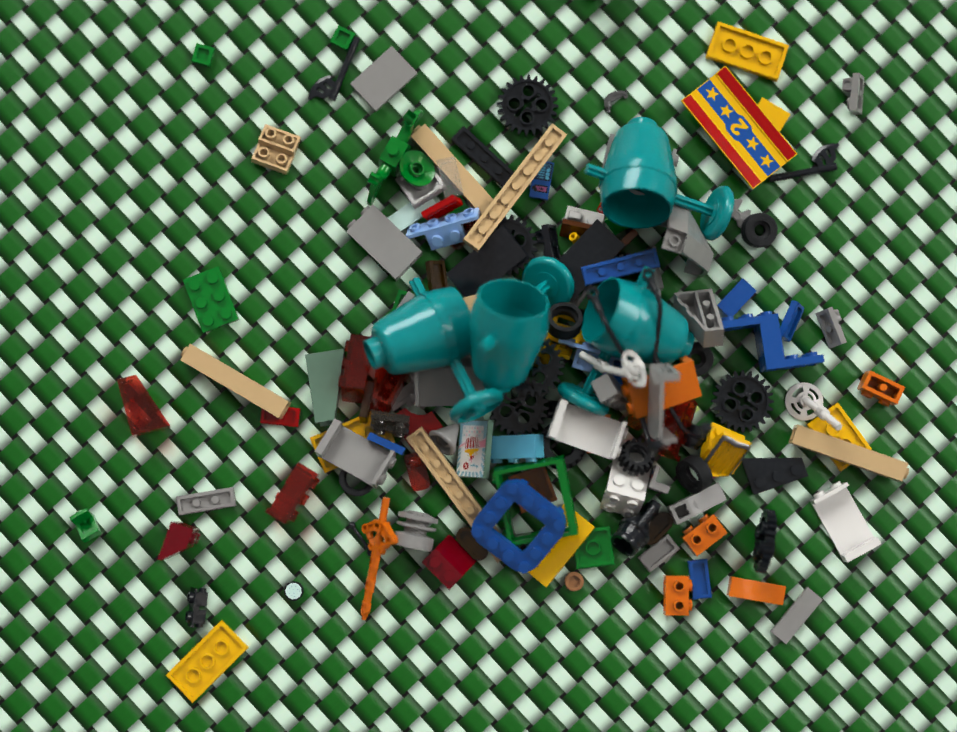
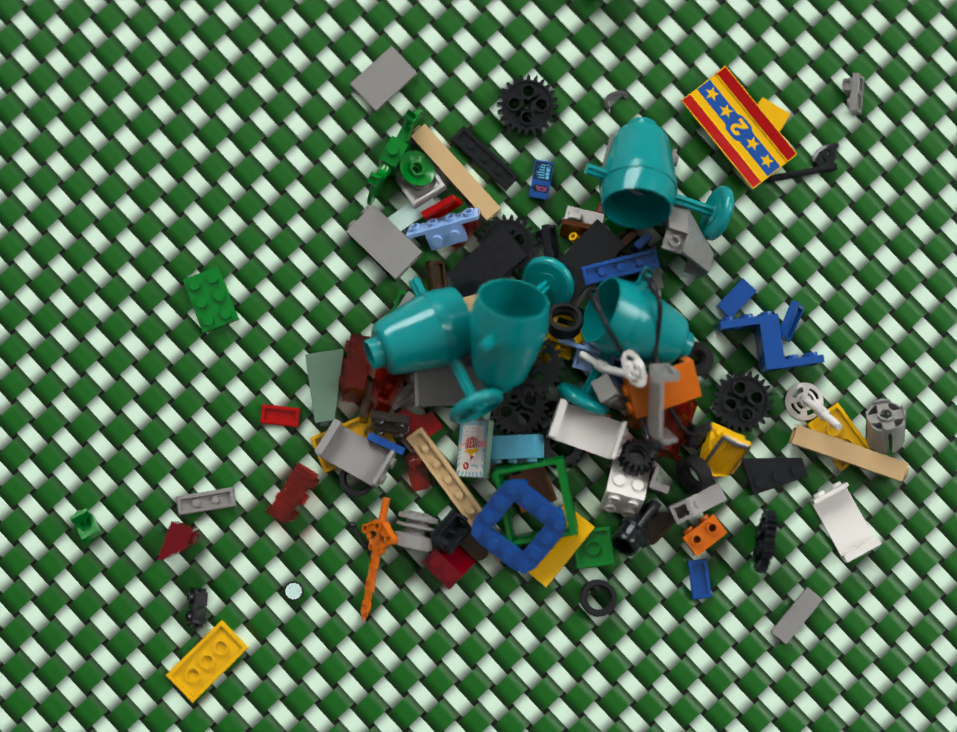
(140, 408): clear red wedge -> none
(203, 55): green tile -> none
(235, 381): tan brick -> none
(275, 149): tan slope -> none
(336, 86): black piece -> none
(342, 38): green tile -> none
(446, 438): light grey hat -> none
(449, 177): clear tile -> none
(450, 532): none -> black hinge
(514, 187): tan plate -> none
(574, 581): medium nougat tile -> none
(600, 612): none -> black tyre
(641, 243): none -> blue tile
(658, 553): light grey tile -> none
(676, 595): orange brick -> none
(702, 316): light grey wedge -> none
(736, 215): light grey piece -> none
(747, 51): yellow tile -> none
(756, 590): orange slope -> none
(768, 224): black tyre -> none
(830, 327): light grey hinge -> none
(881, 388): orange brick -> none
(886, 426): none -> light grey cylinder

